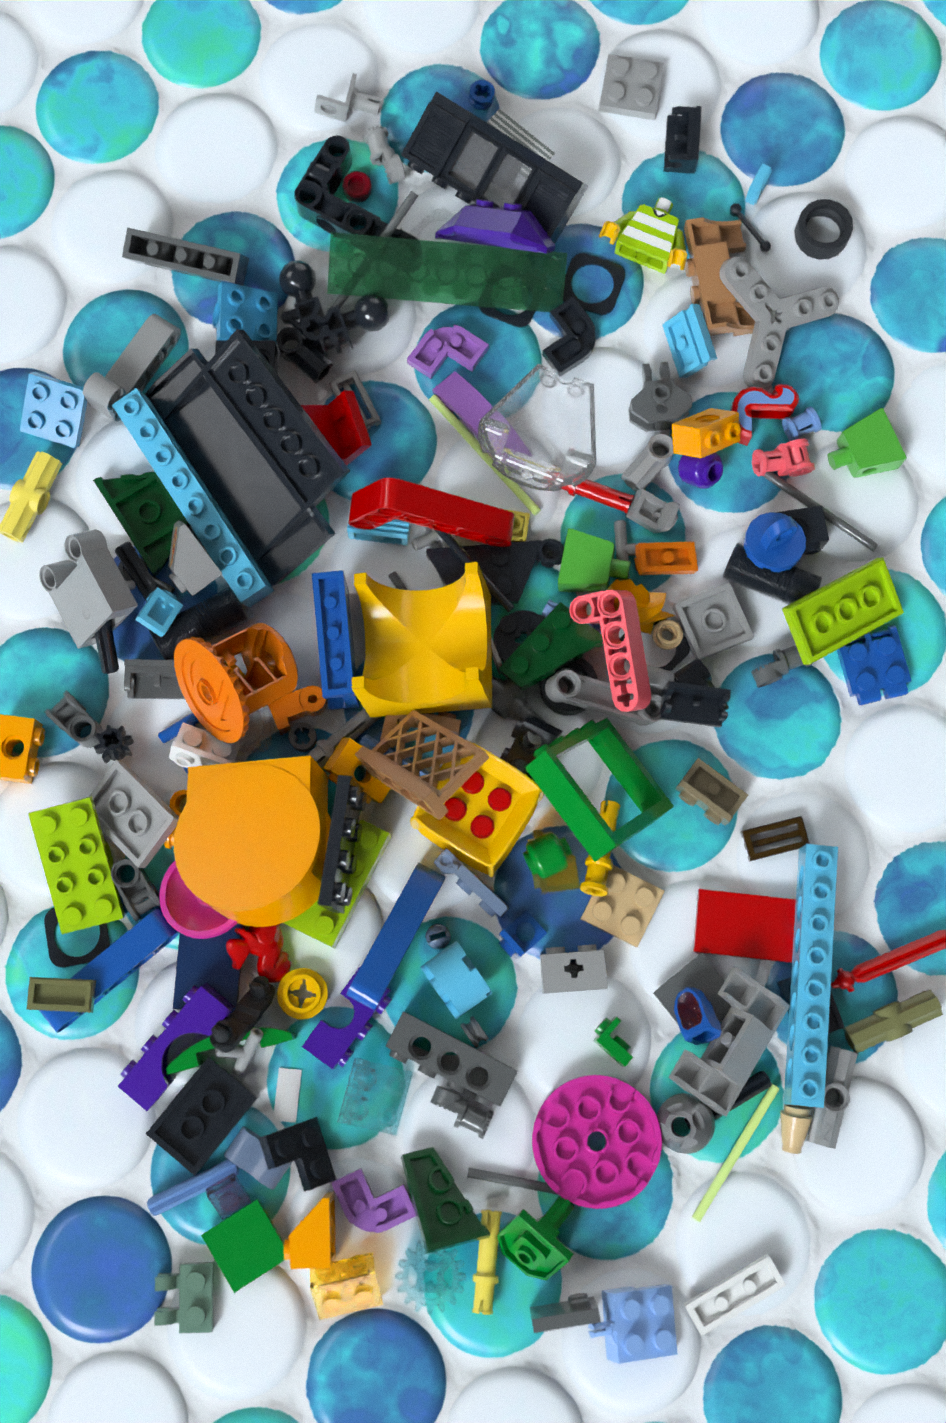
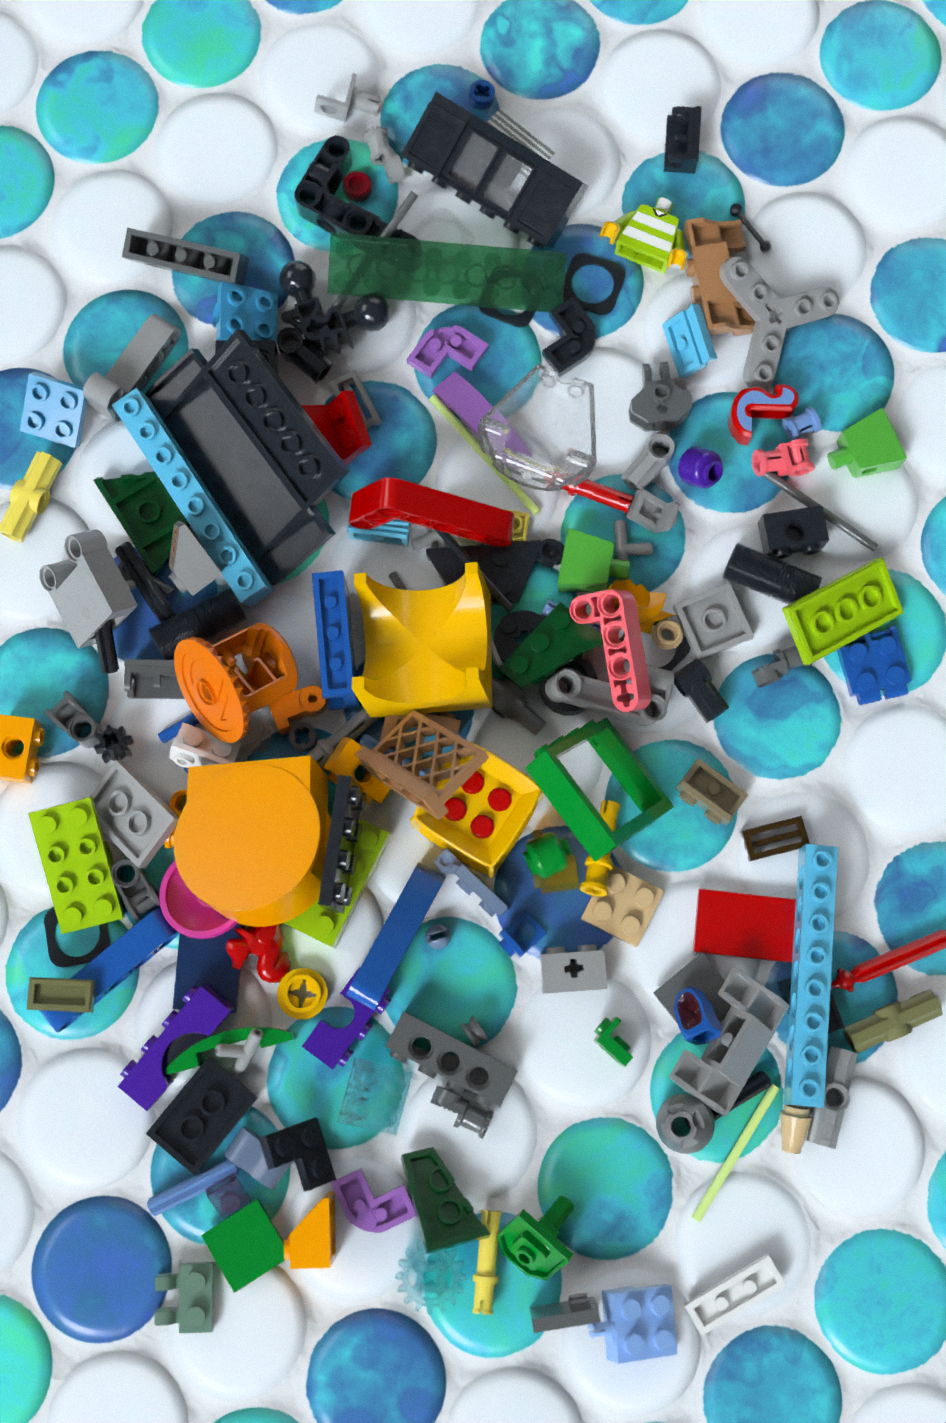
(159, 611): medium azure bracket -> none
(248, 1012): black piece -> none
(287, 1095): white sticker -> none
(346, 1286): clear yellow bracket -> none
(456, 980): medium azure brick -> none
(497, 227): dark purple wedge -> none
(510, 1180): dark grey axle -> none
(522, 747): black brick -> none
(631, 87): light grey plate -> none
(631, 1146): dark pink plate -> none
(666, 558): orange plate -> none
(694, 704): black hinge -> none
(706, 432): light orange brick -> none
(758, 184): medium azure tile -> none
(774, 541): blue tile -> none
(829, 209): black tyre -> none

